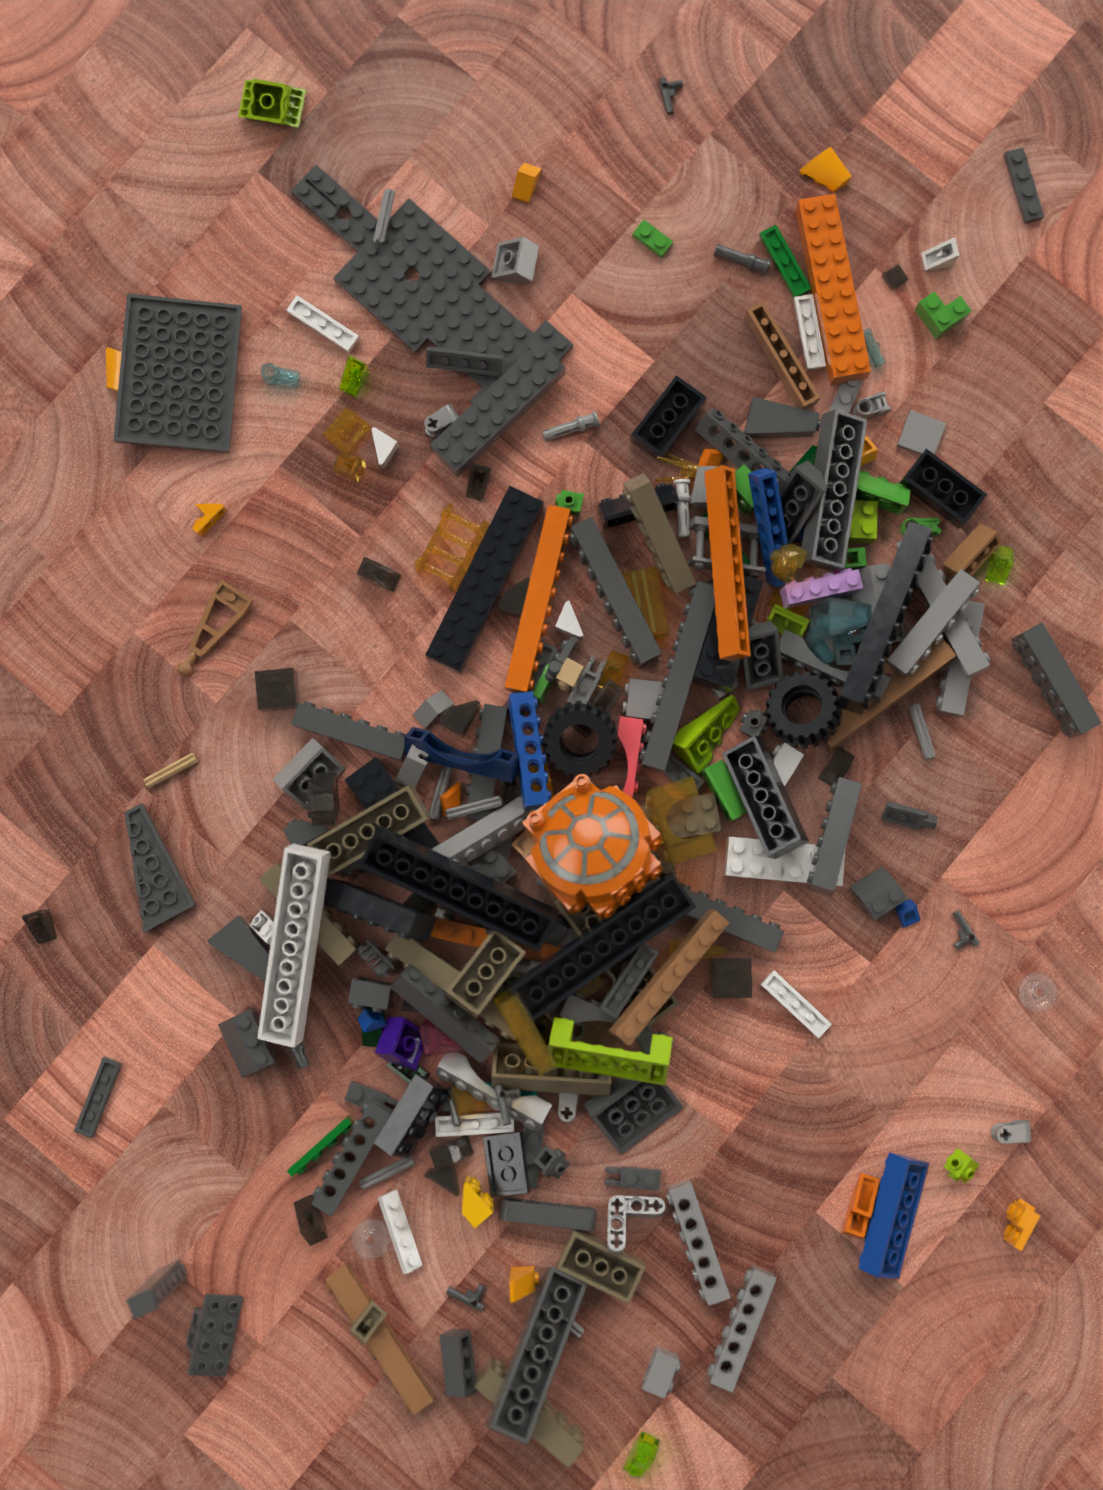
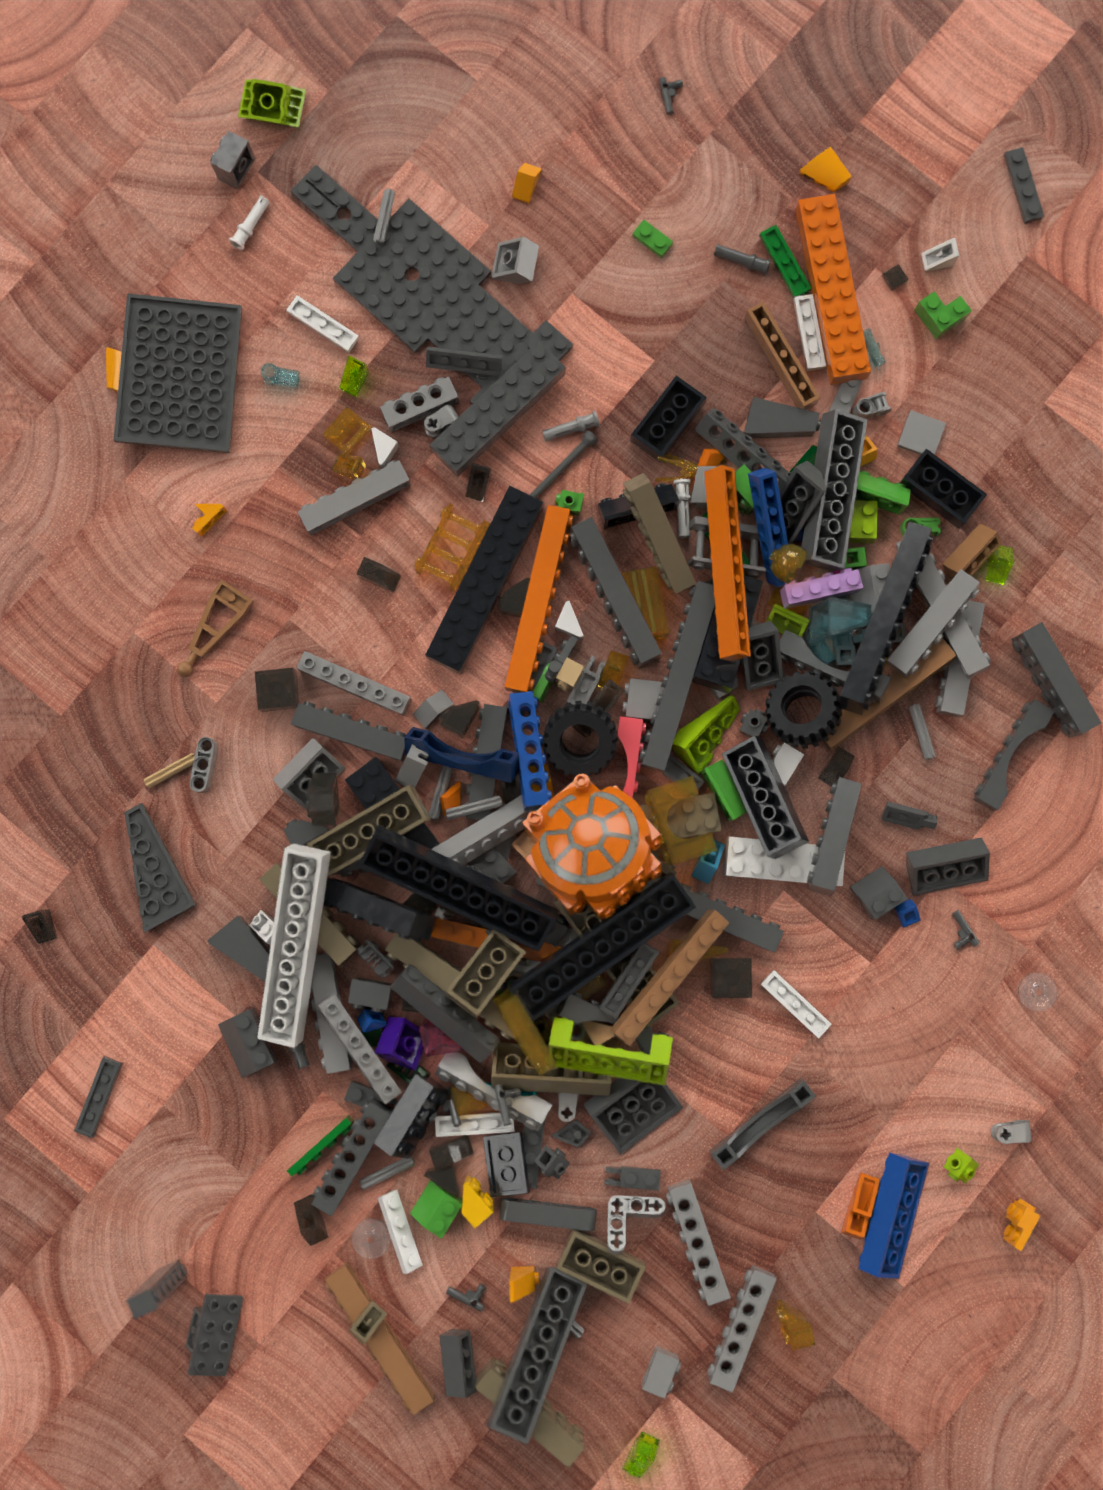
(197, 772): none -> light grey beam
(232, 159): none -> flat silver brick
(245, 230): none -> white pin
(323, 985): none -> light grey brick
(354, 497): none -> light grey brick
(354, 683): none -> light grey brick
(358, 1048): none -> light grey brick
(414, 413): none -> light grey brick
(436, 1209): none -> bright green slope
(573, 1133): none -> dark grey piece
(588, 440): none -> dark grey piece
(598, 1031): none -> light nougat slope
(708, 864): none -> dark azure slope
(750, 1131): none -> dark grey arch
(796, 1327): none -> clear yellow slope
(948, 866): none -> dark grey slope
(994, 788): none -> dark grey arch

